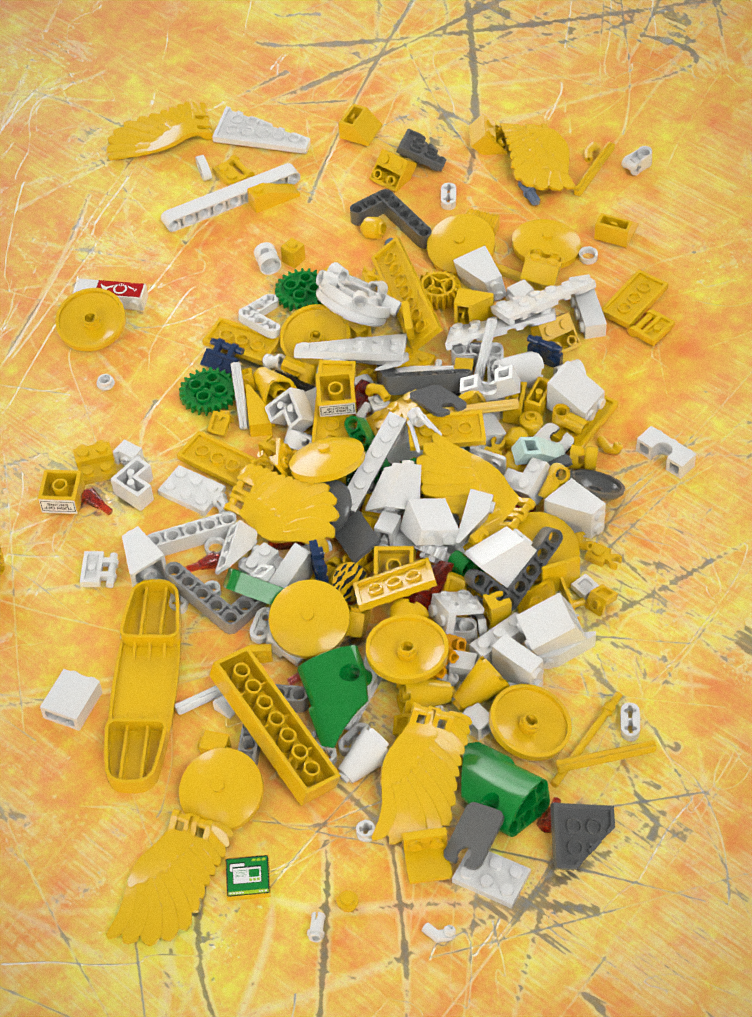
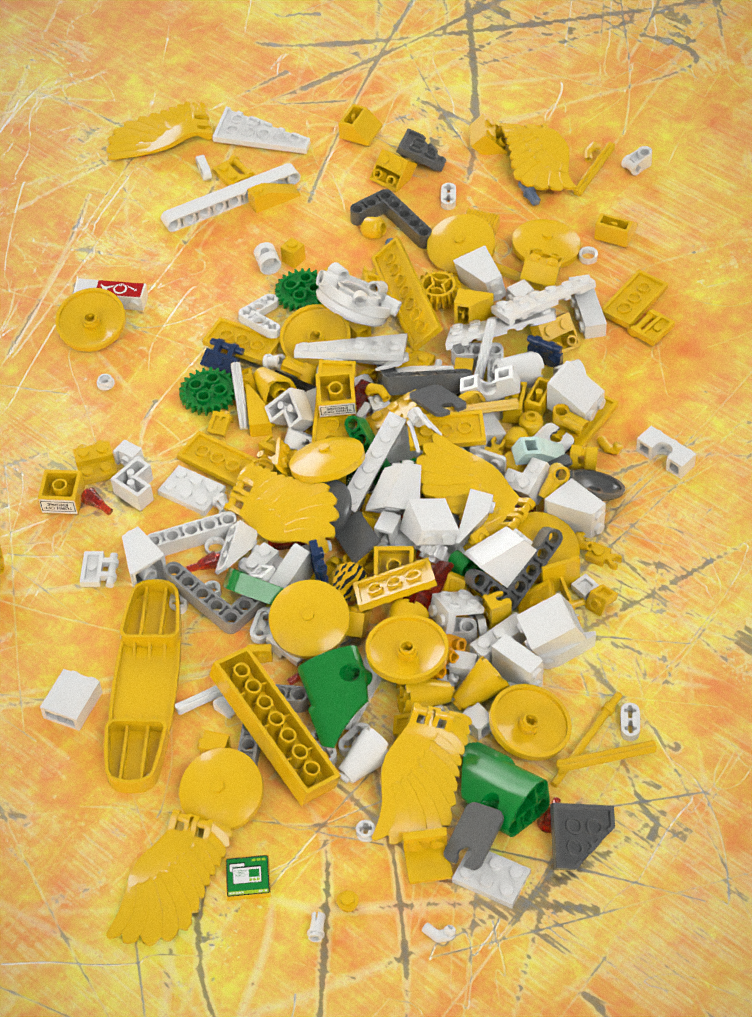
(408, 320): yellow tile -> none

